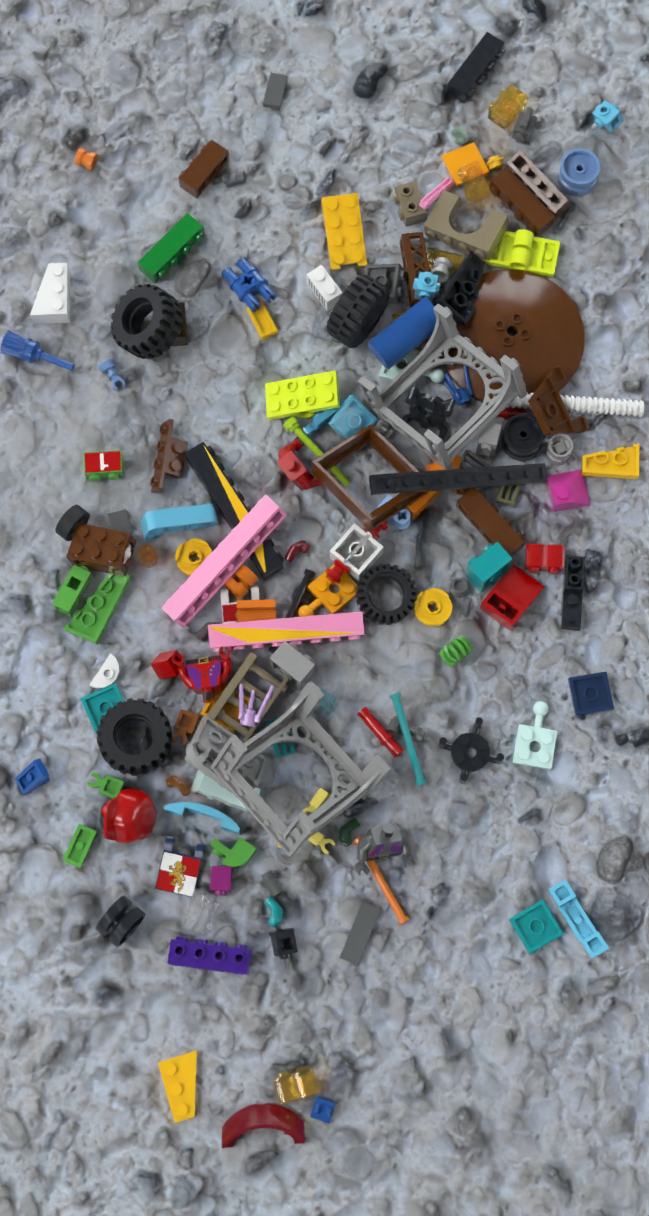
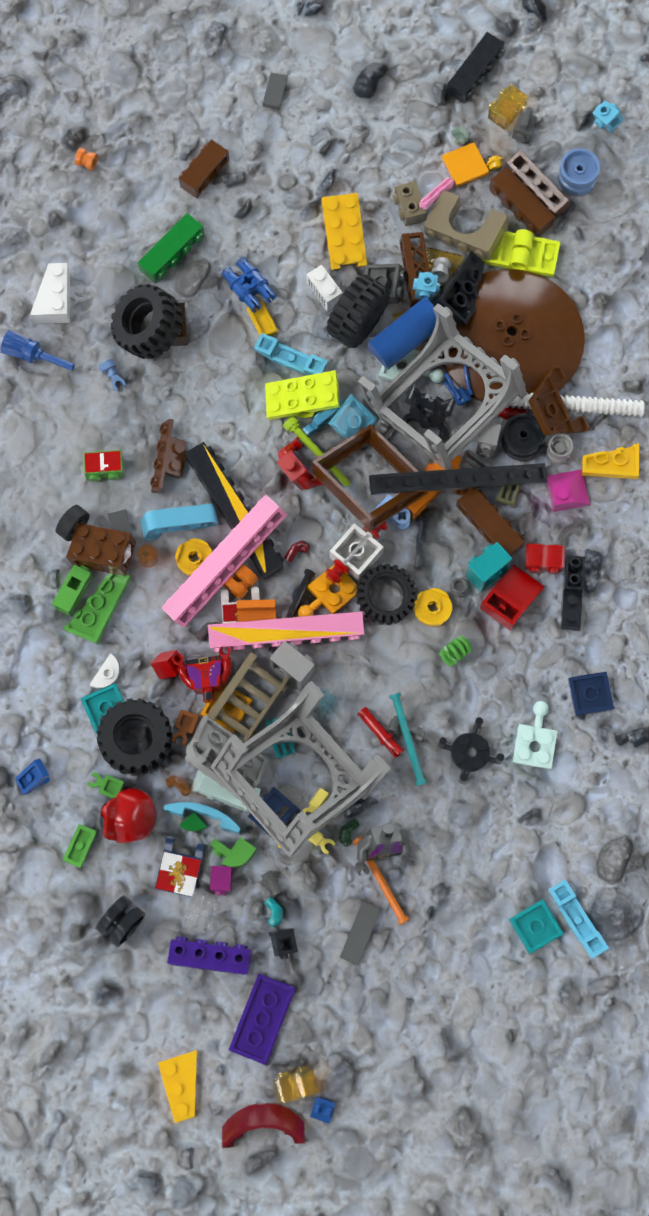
(193, 823): none -> green tile
(249, 716): lavender plant -> none
(262, 1019): none -> dark purple tile
(276, 802): none -> dark blue plate
(289, 357): none -> medium azure slope
(473, 182): clear yellow brick -> none

